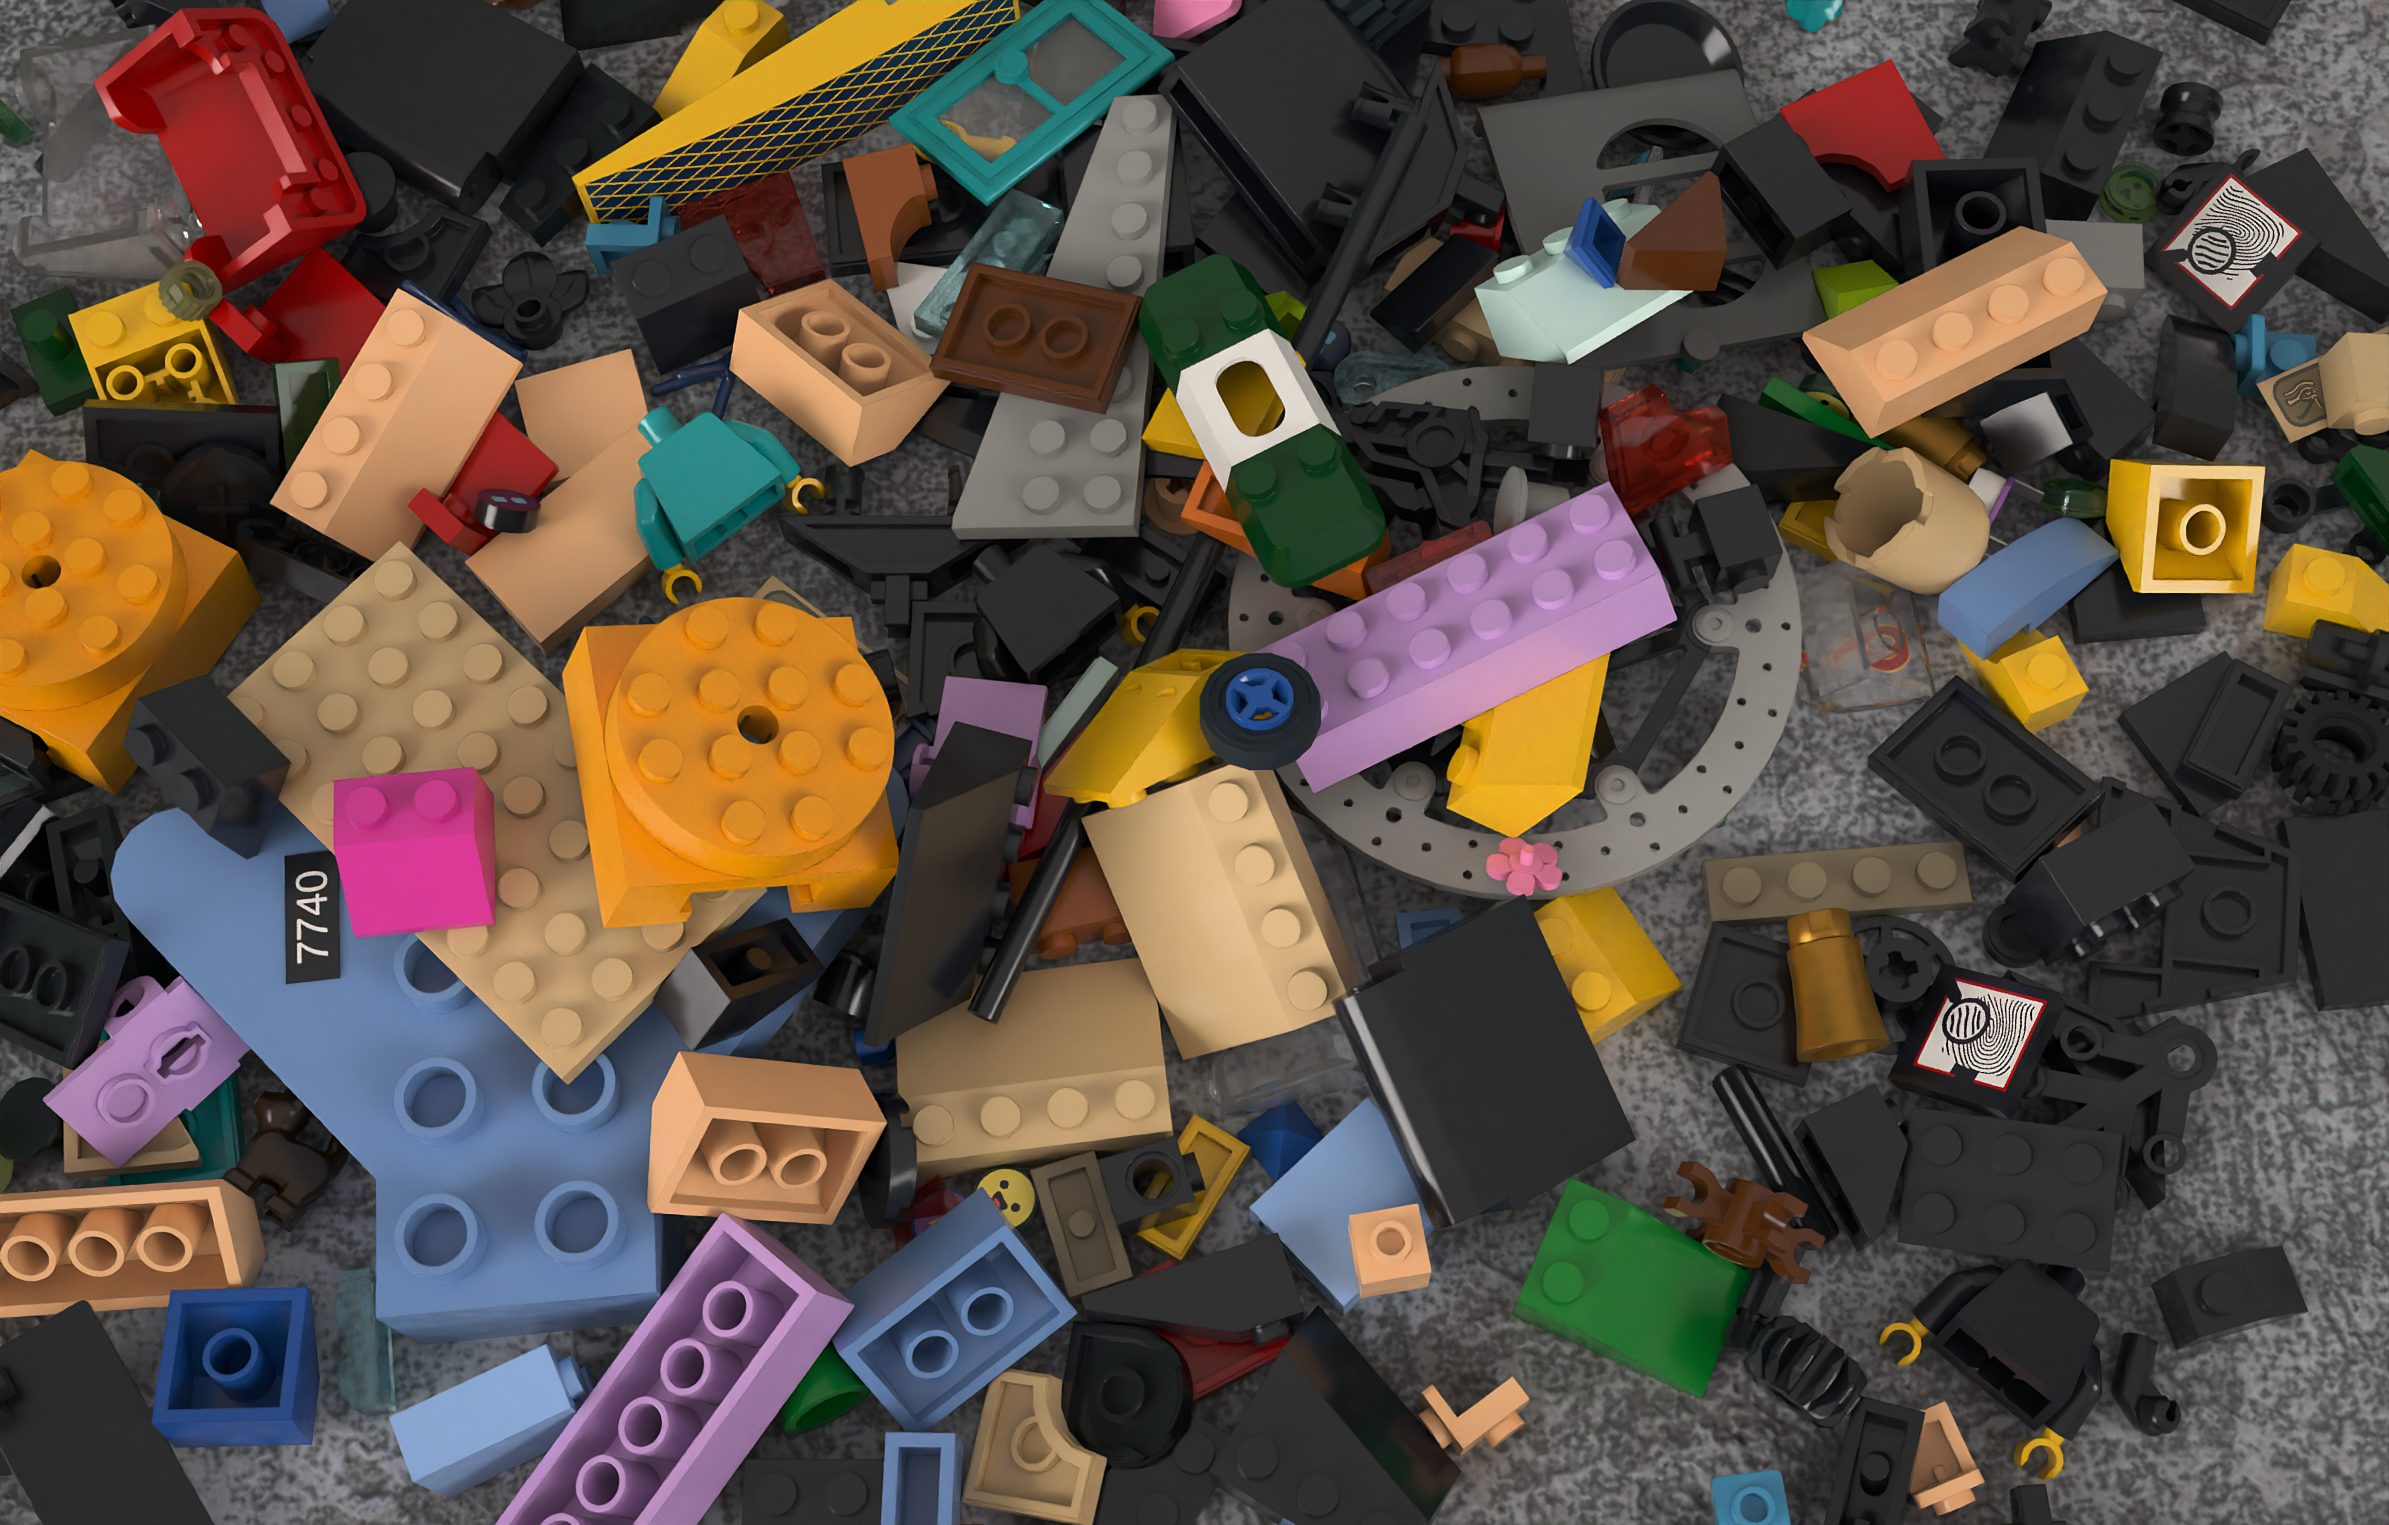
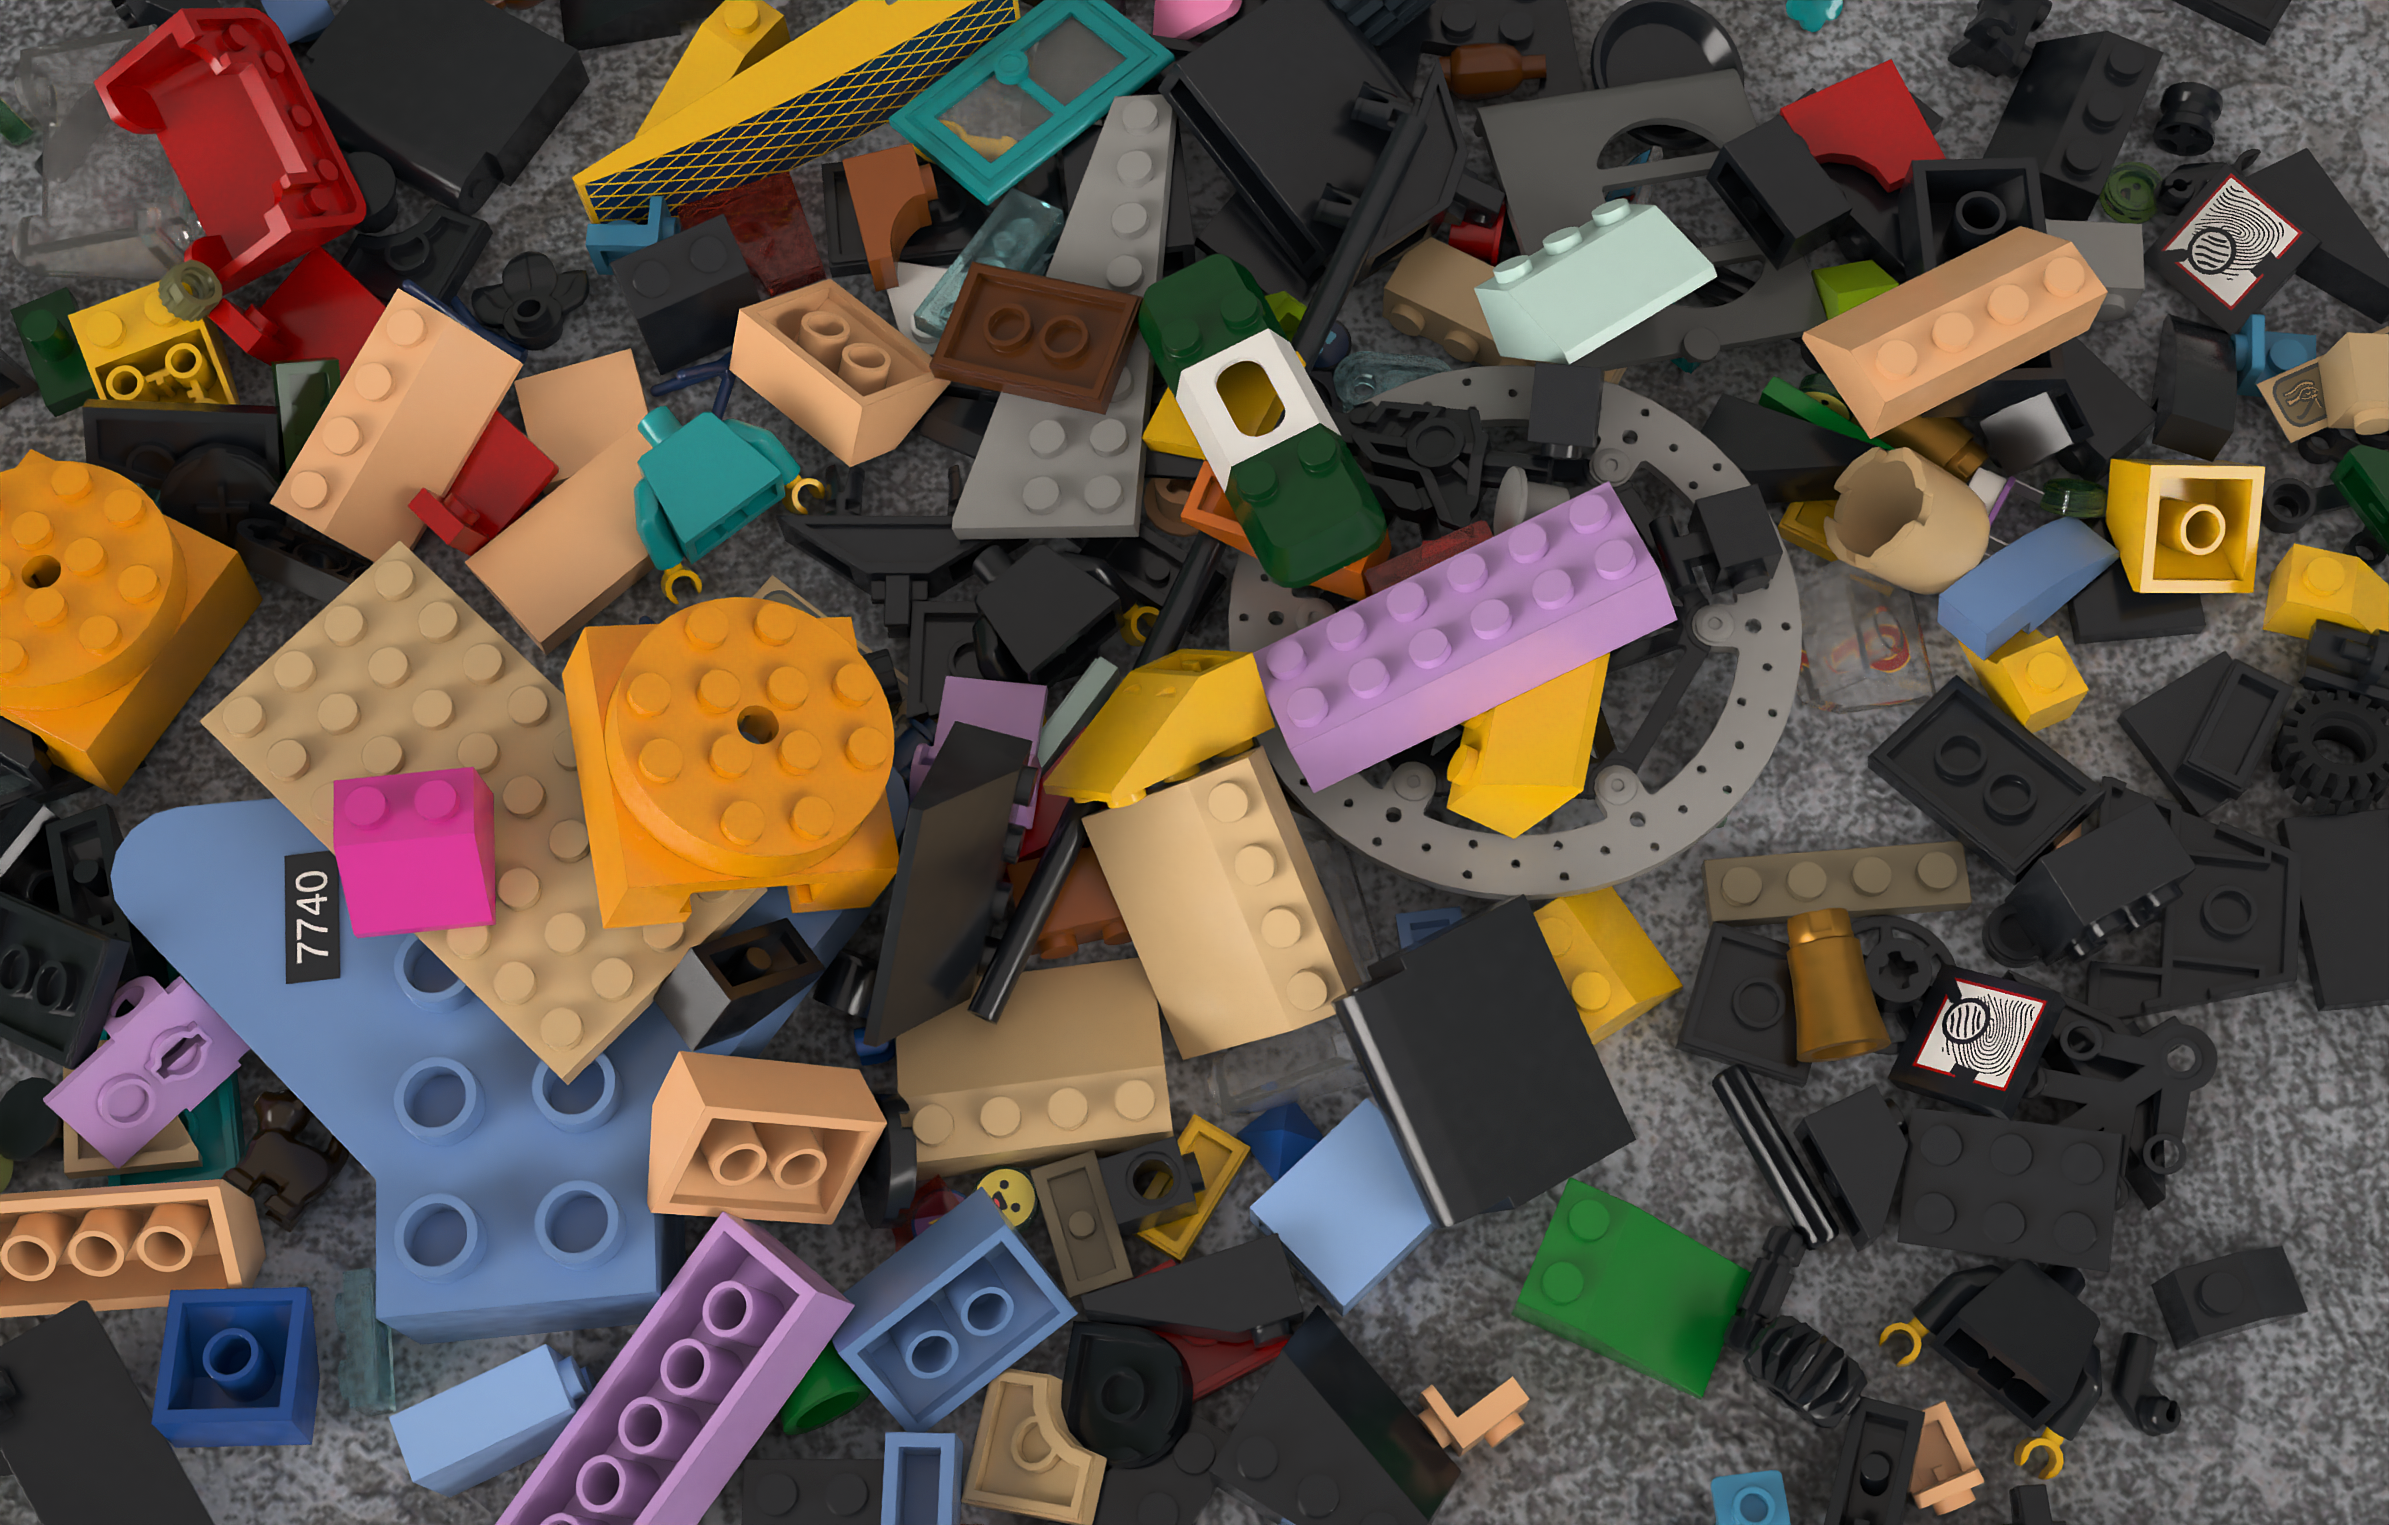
(209, 761): black slope -> none
(507, 511): black tile -> none
(589, 126): black wing -> none
(1248, 689): black wheel -> none
(1389, 1250): light nougat brick -> none
(1436, 291): black slope -> none
(1525, 866): bright pink plant -> none
(1596, 243): blue slope -> none
(1660, 449): clear red tile -> none
(1681, 245): reddish brown slope -> none
(1745, 1222): reddish brown pin -> none

